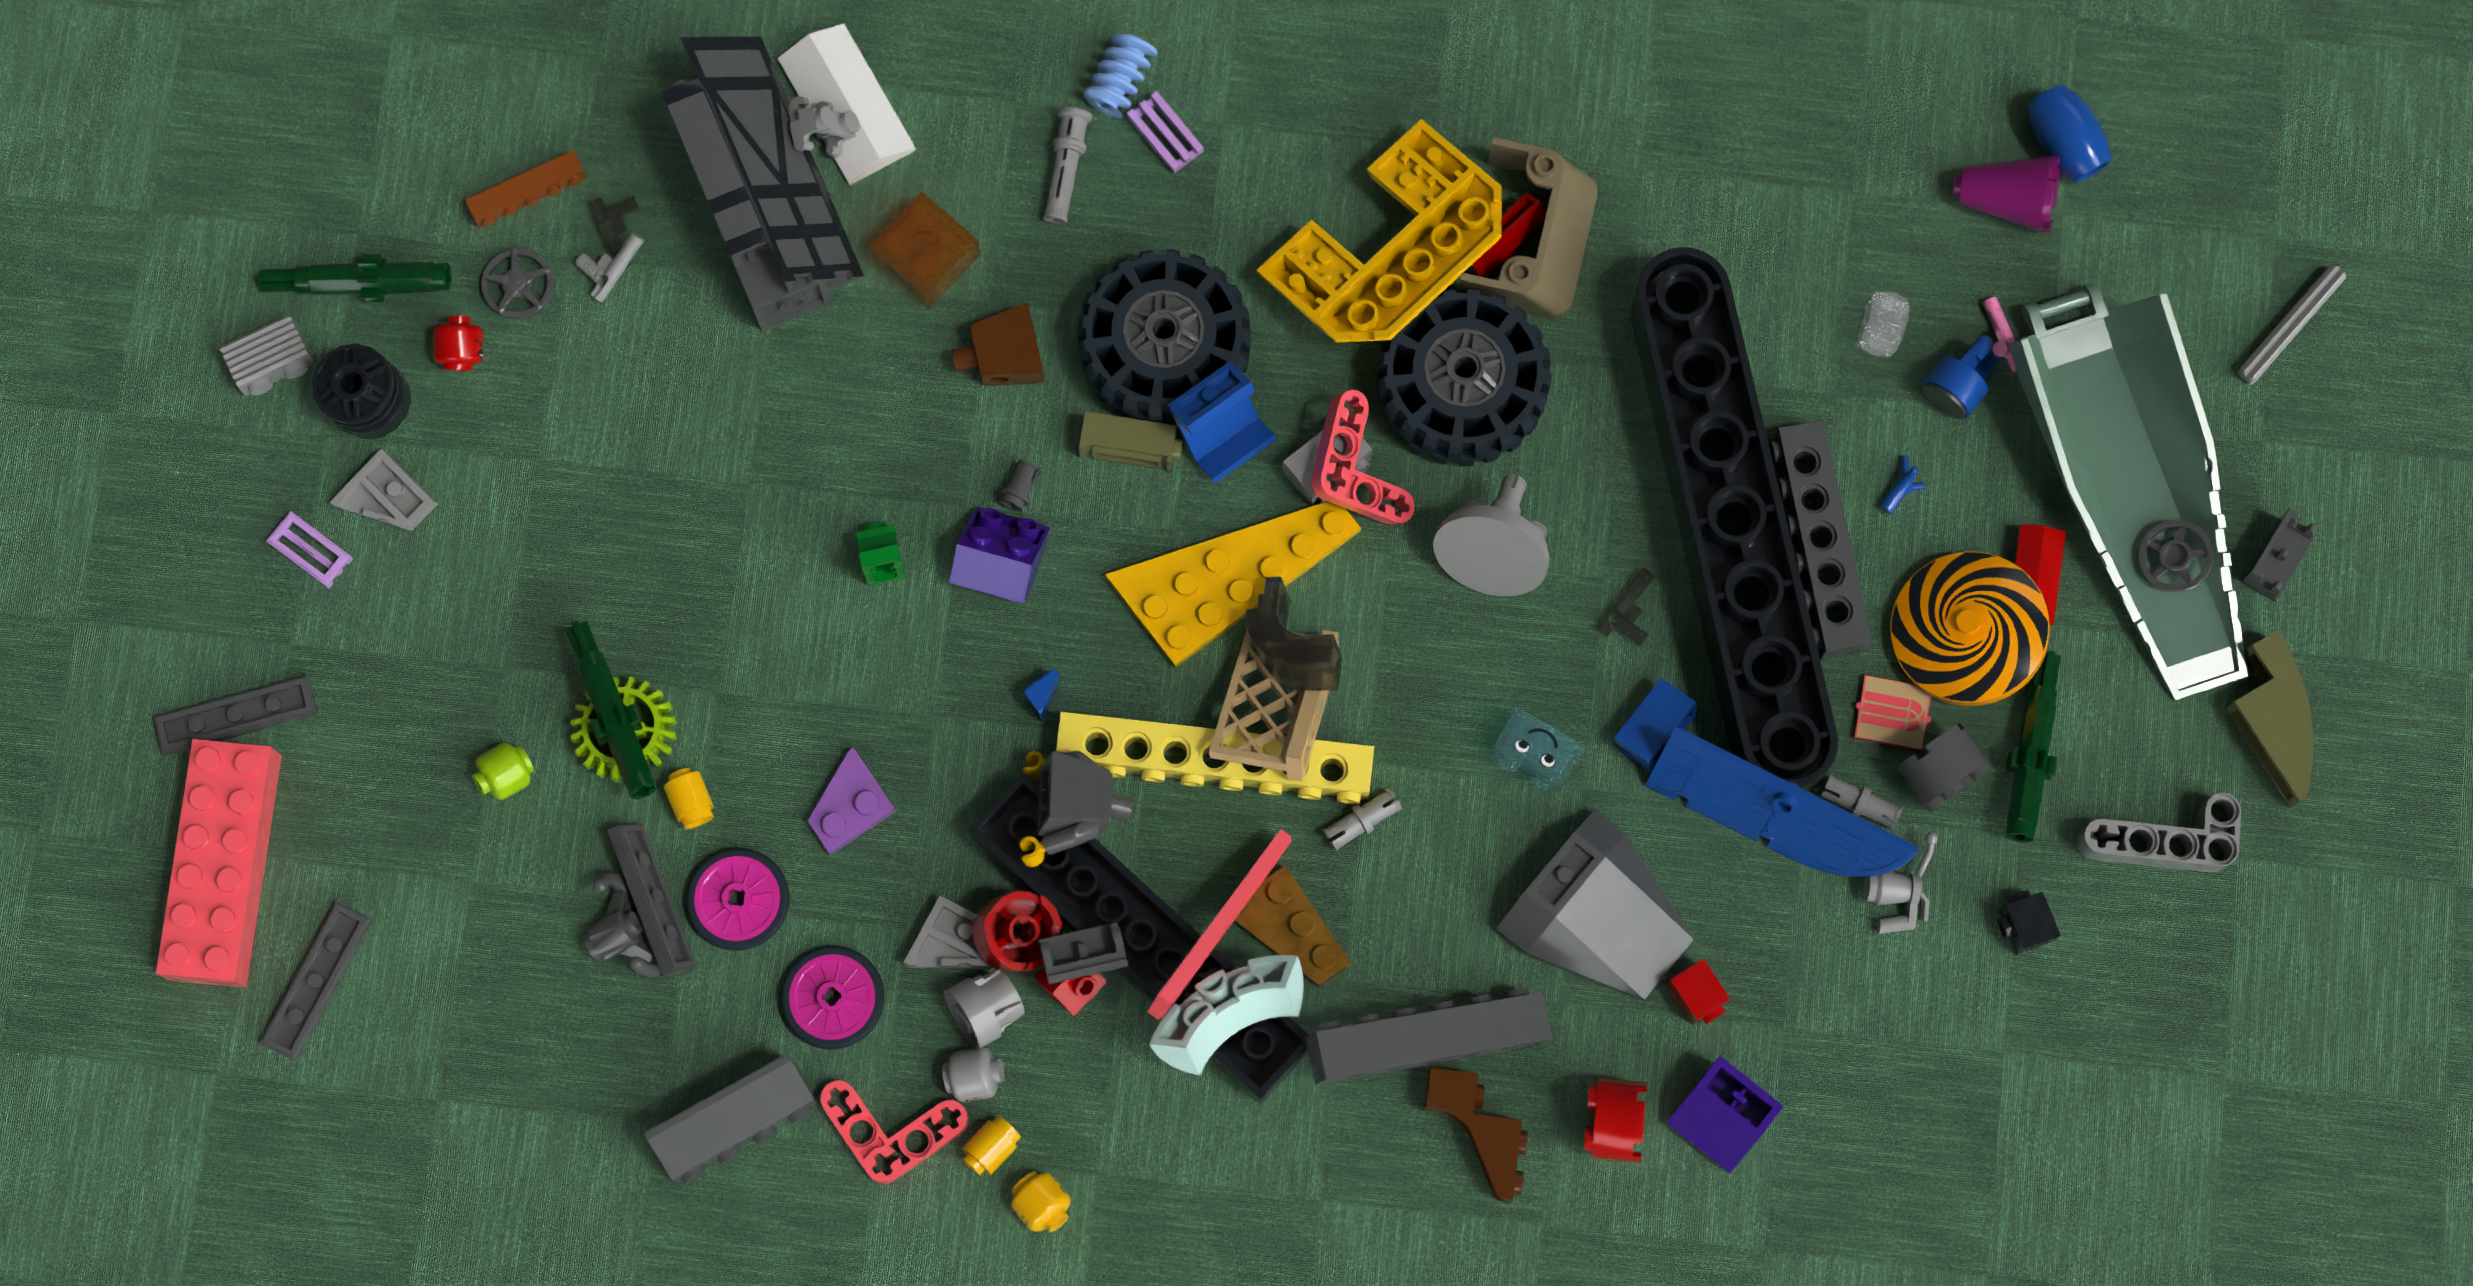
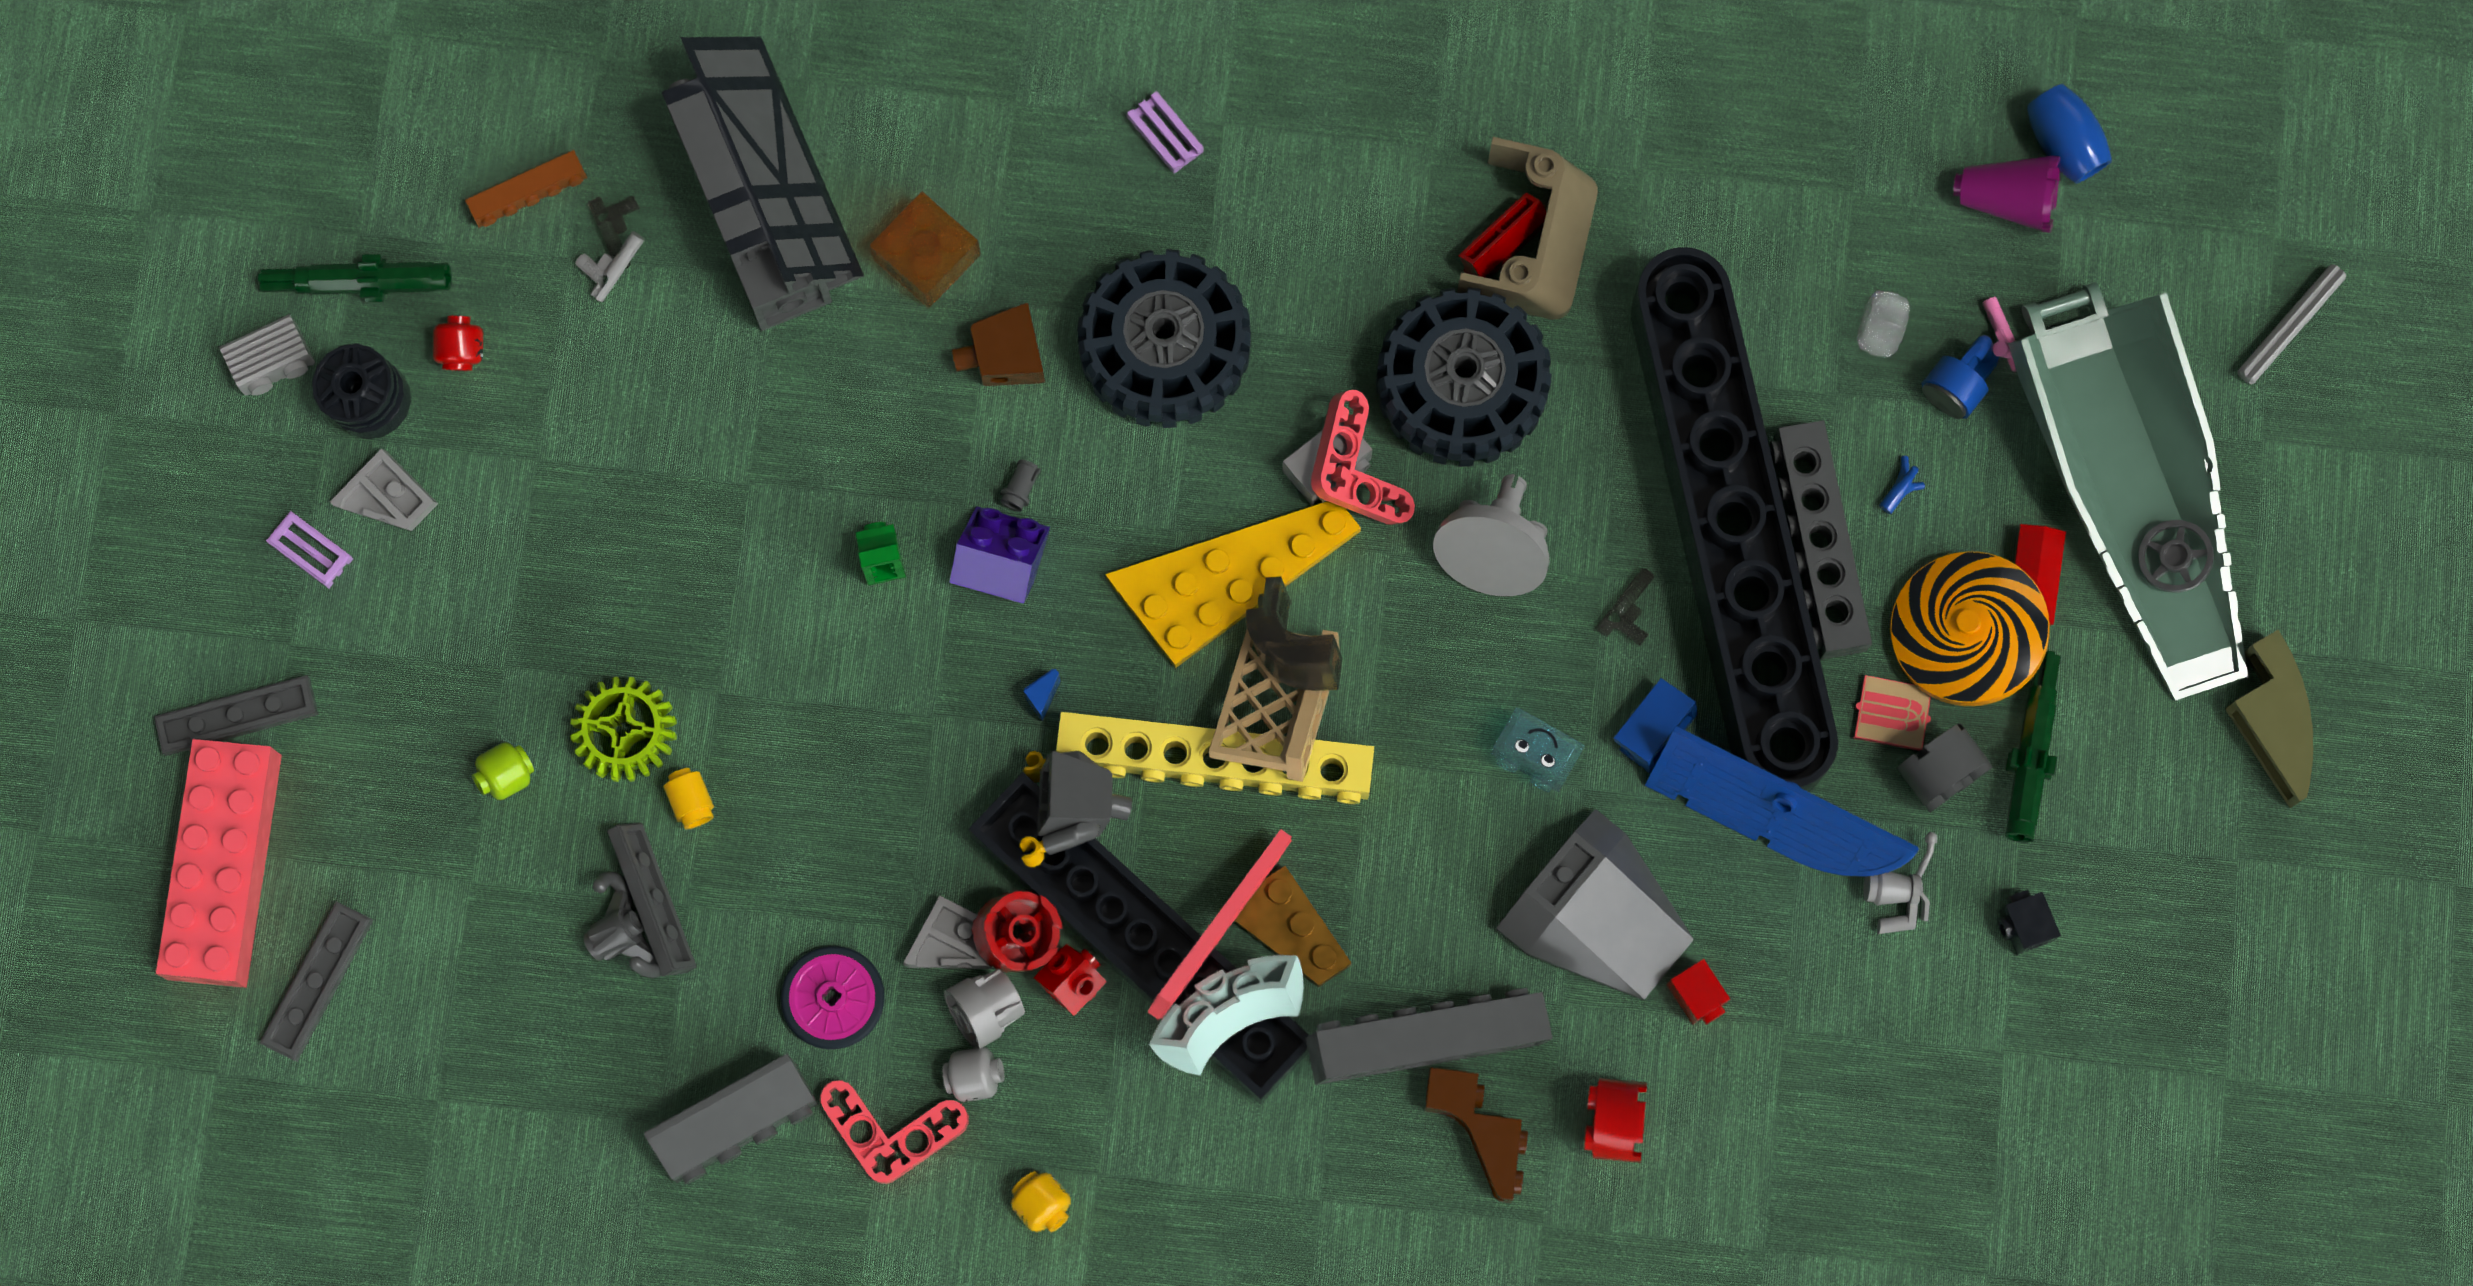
(517, 283): flat silver wheel -> none
(615, 721): dark green piece -> none
(735, 925): dark pink wheel -> none
(827, 124): light grey piece -> none
(832, 70): white slope -> none
(849, 805): medium lavender wing -> none
(990, 1146): yellow brick -> none
(1069, 148): light grey pin -> none
(1083, 953): dark grey hinge -> none
(1117, 72): light blue piece -> none
(1129, 441): olive window -> none
(1221, 422): blue panel -> none
(1362, 819): light grey pin -> none
(1453, 227): yellow slope -> none
(1724, 1114): dark purple slope -> none
(1862, 802): light grey pin -> none
(2158, 836): light grey beam -> none
(2279, 555): dark grey hinge -> none

